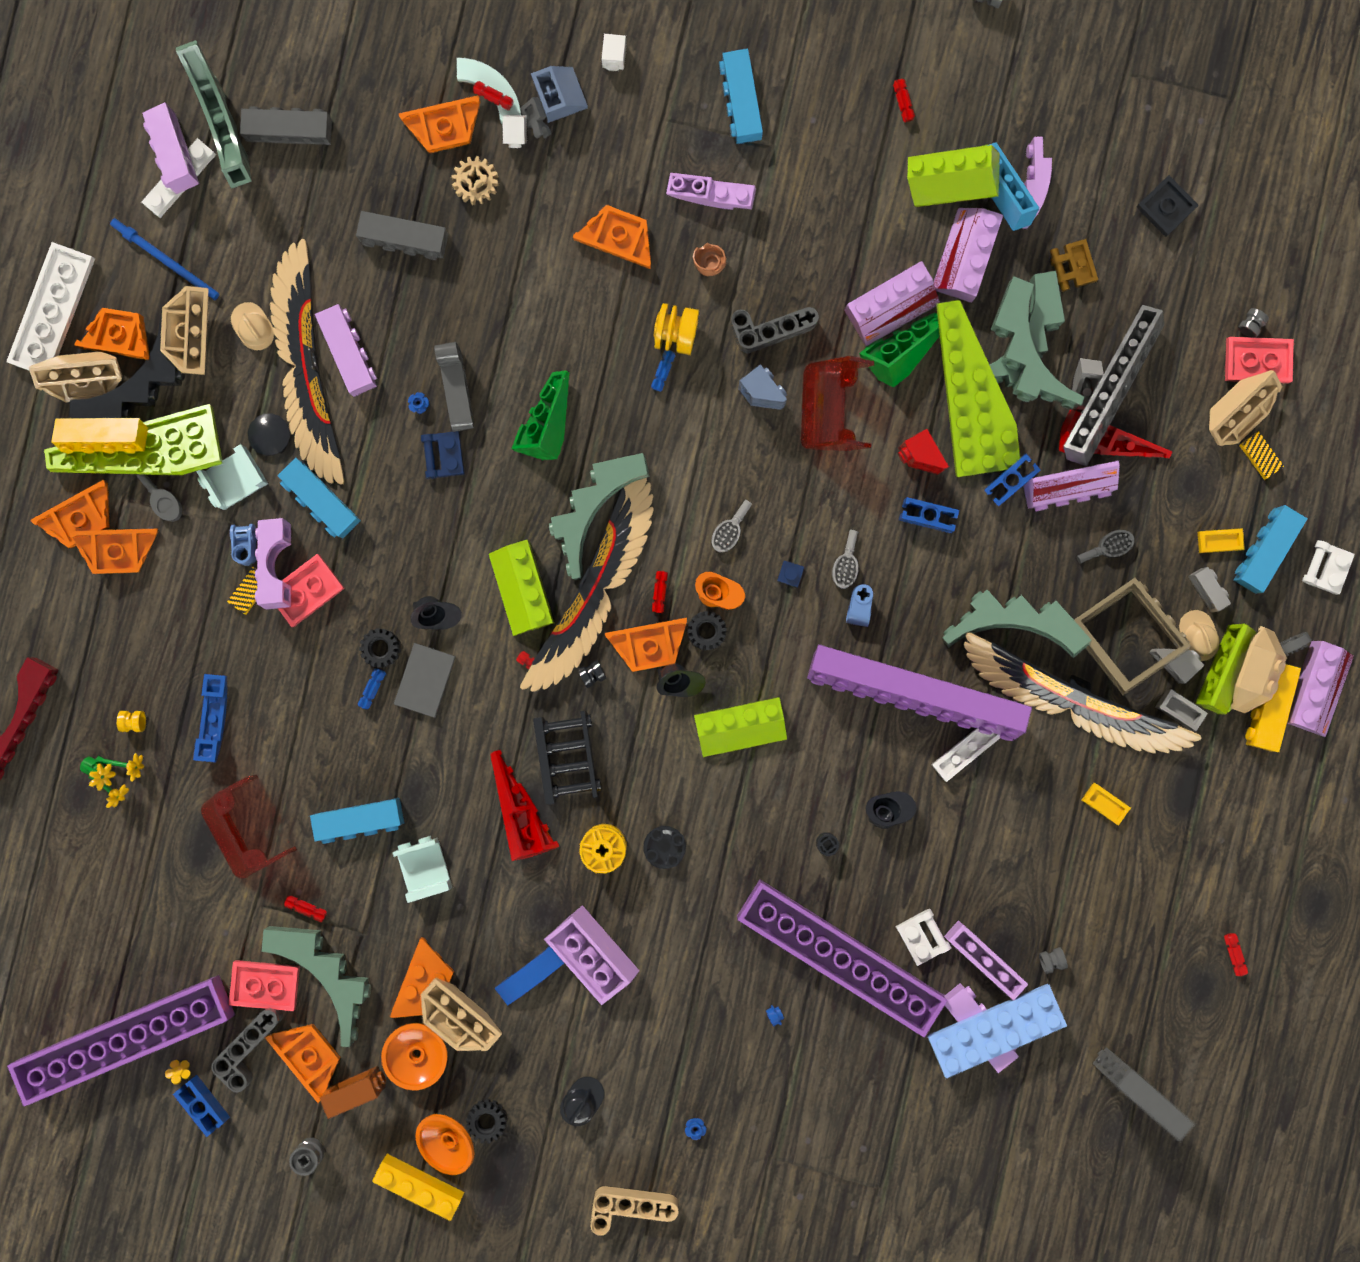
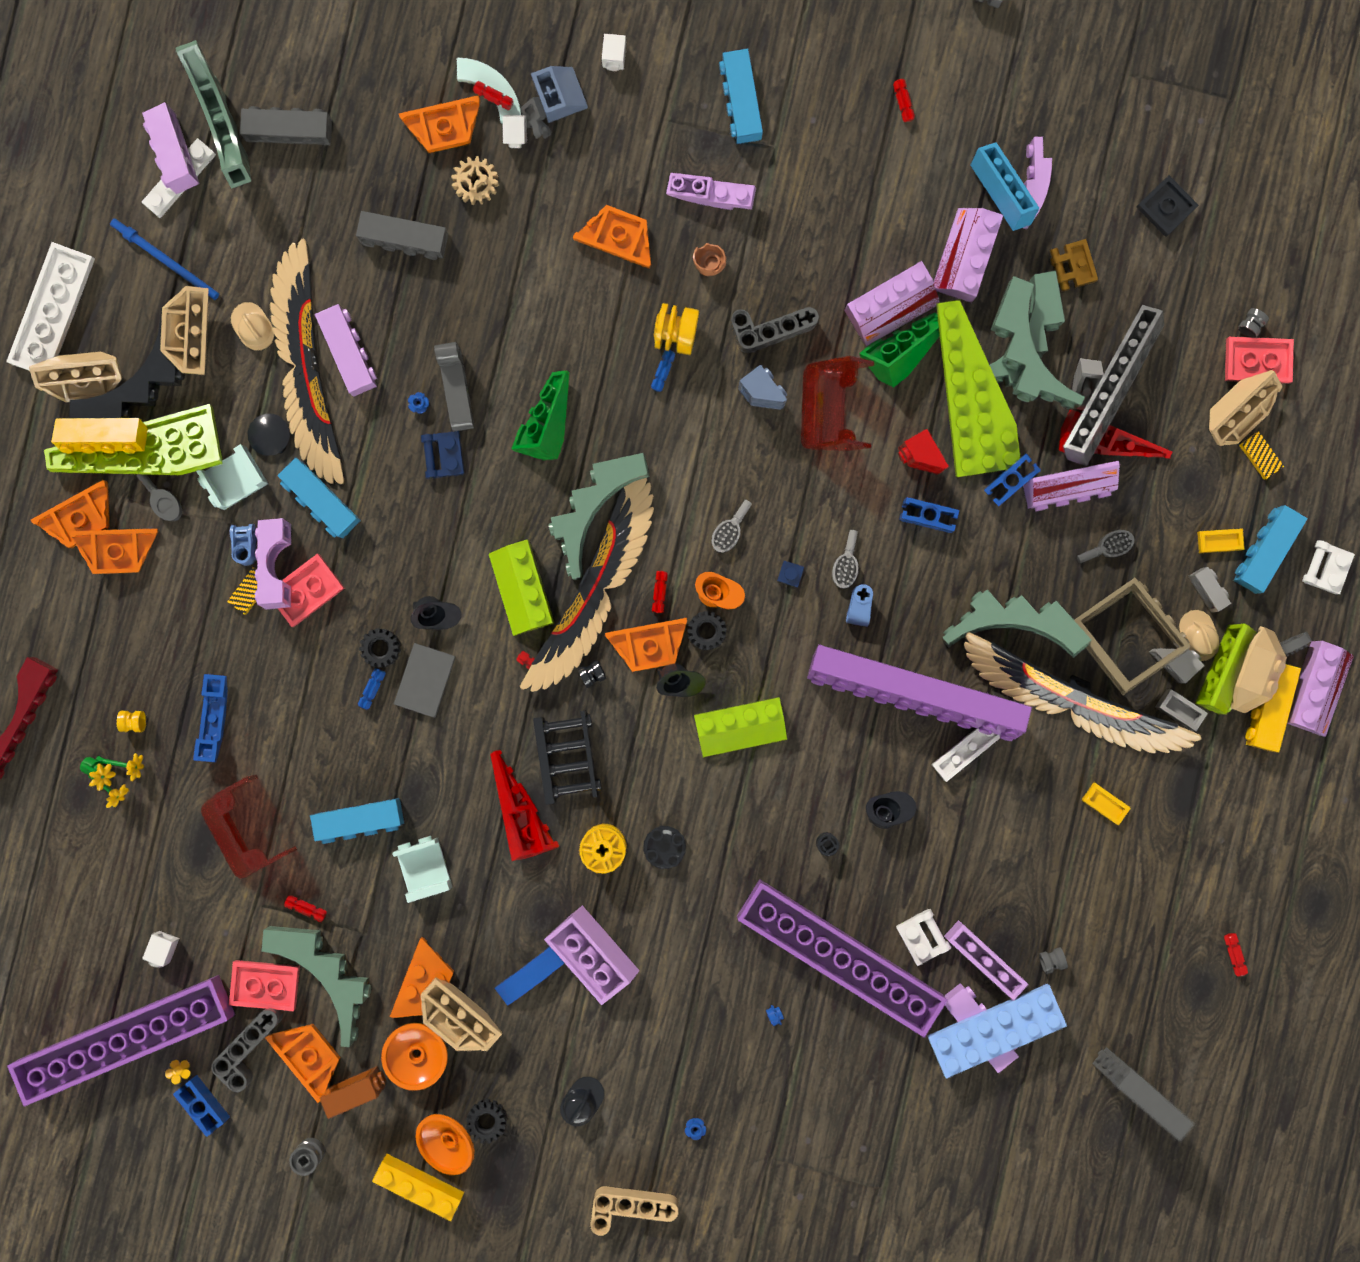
(116, 334): orange wing -> none
(160, 949): none -> white brick
(954, 175): lime slope -> none

